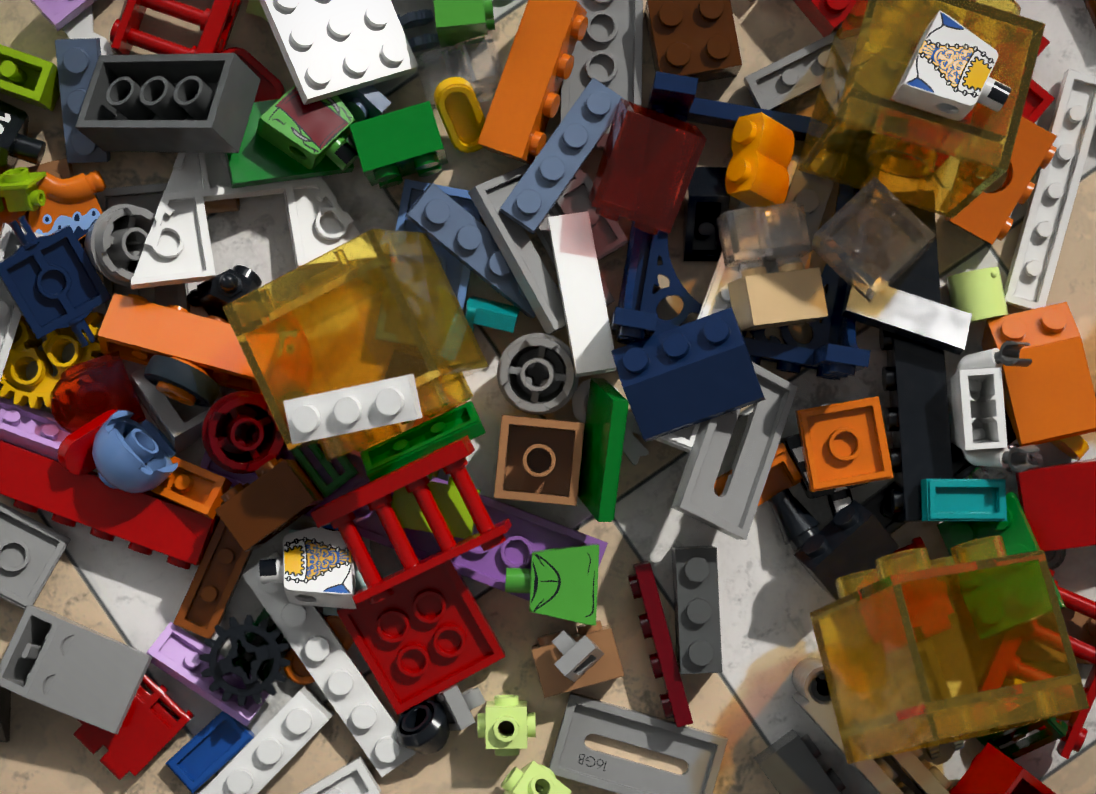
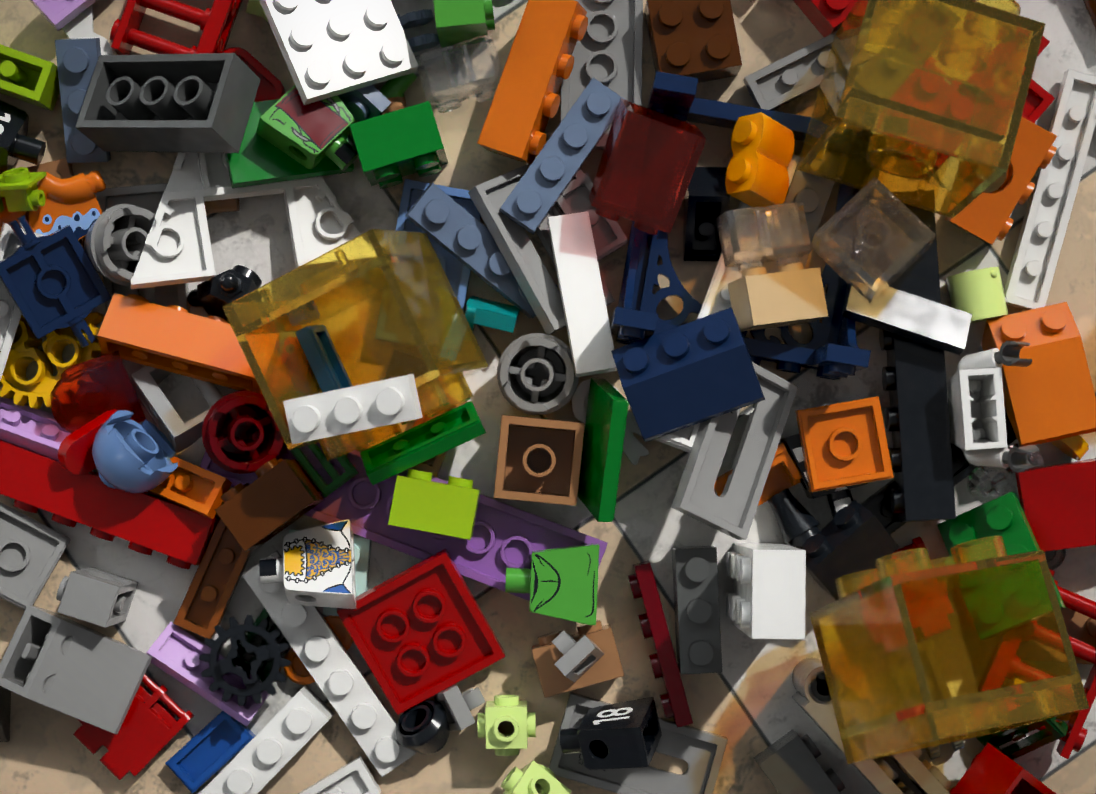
(96, 596): none -> light grey brick
(181, 381): black wheel -> none
(323, 358): none -> tile
(378, 498): red fence -> none
(395, 89): none -> bright green arm
(460, 113): yellow tile -> none
(615, 735): none -> black torso
(767, 590): none -> white piece
(951, 72): torso -> none
(963, 500): teal tile -> none

